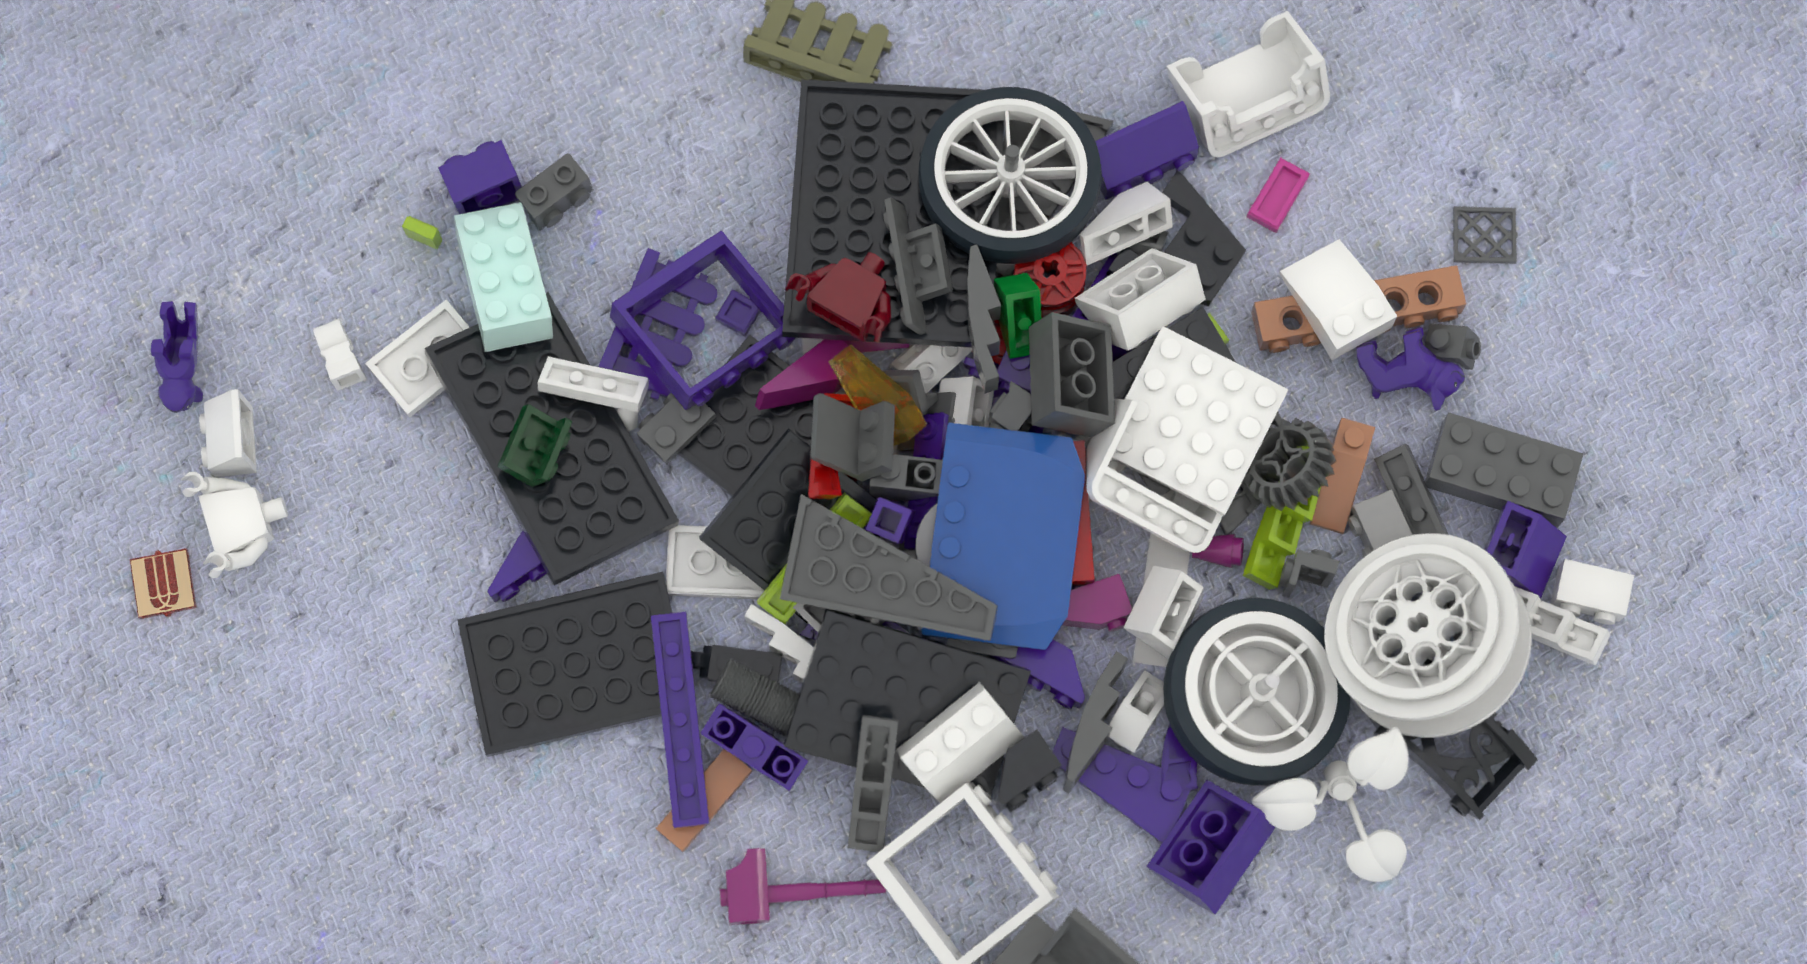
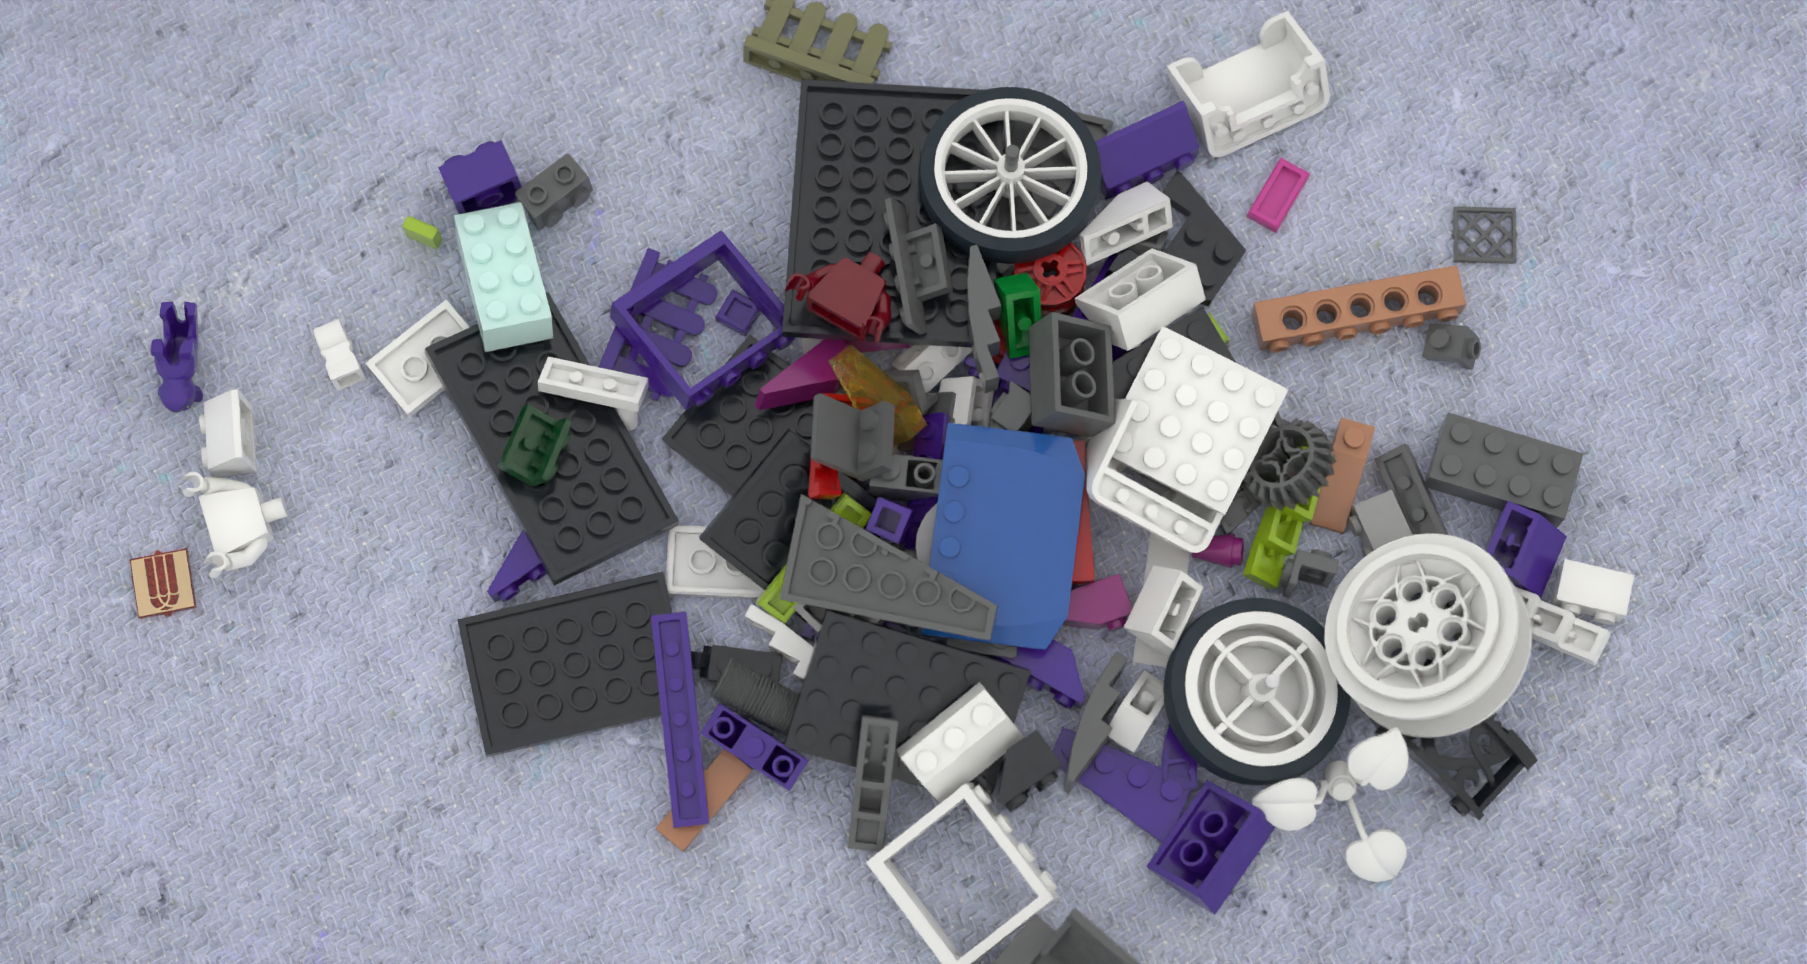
(673, 427): dark grey bracket -> none
(750, 895): magenta piece -> none
(1338, 298): white slope -> none
(1411, 368): dark purple animal -> none

